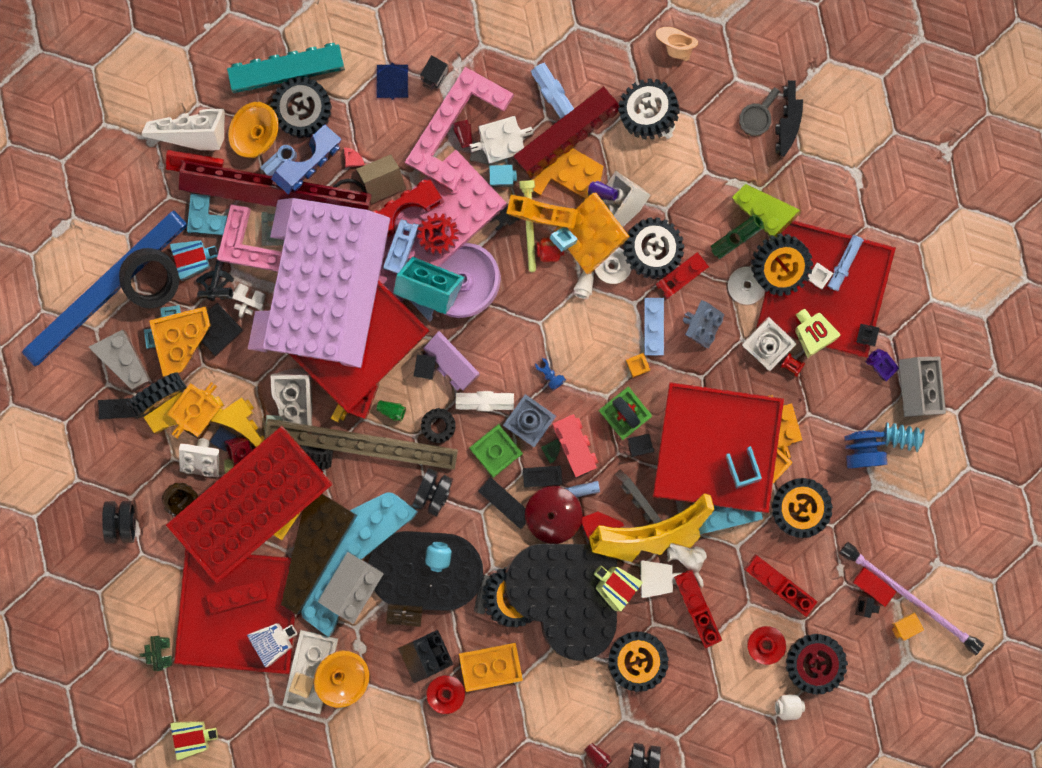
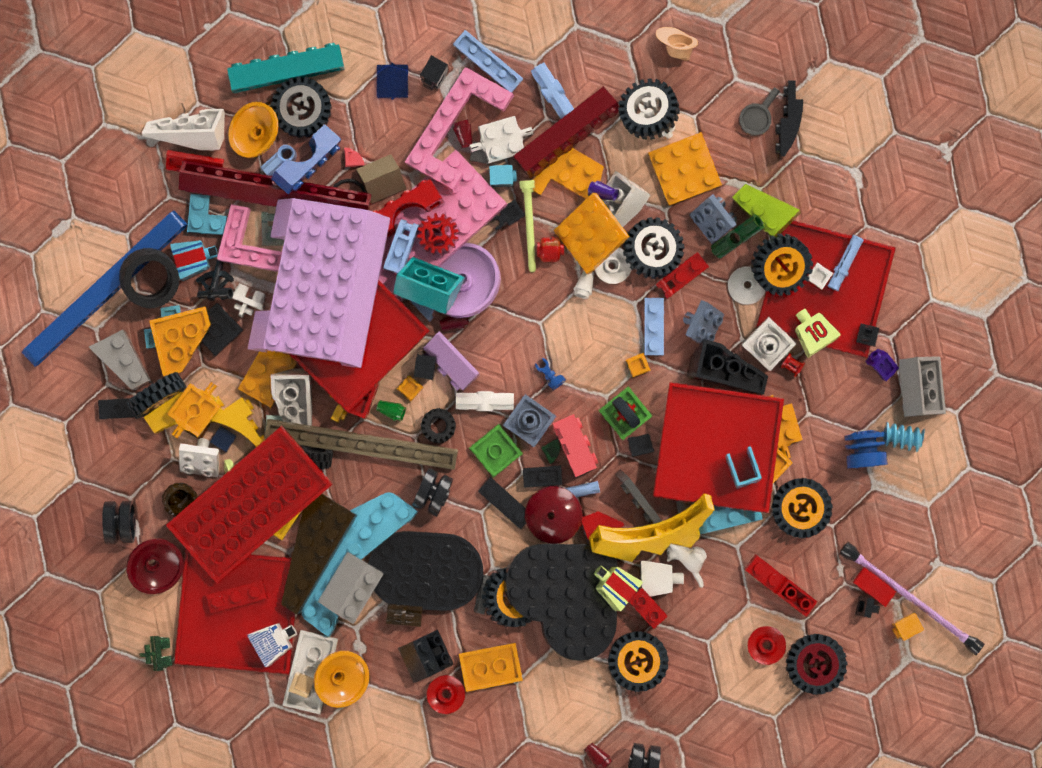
(161, 574): none -> dark red dish
(191, 738): torso -> none
(237, 448): dark red brick -> none
(258, 378): none -> light orange plate
(410, 388): none -> light orange tile
(438, 556): medium azure head -> none
(451, 323): none -> dark red cone
(487, 61): none -> light blue plate
(541, 213): light orange arch -> none
(563, 238): medium azure plate -> none
(647, 608): none -> red bracket
(684, 169): none -> light orange plate
(698, 608): red slope -> none
(713, 218): none -> sand blue plate
(720, 366): none -> black wedge
(789, 707): white head -> none

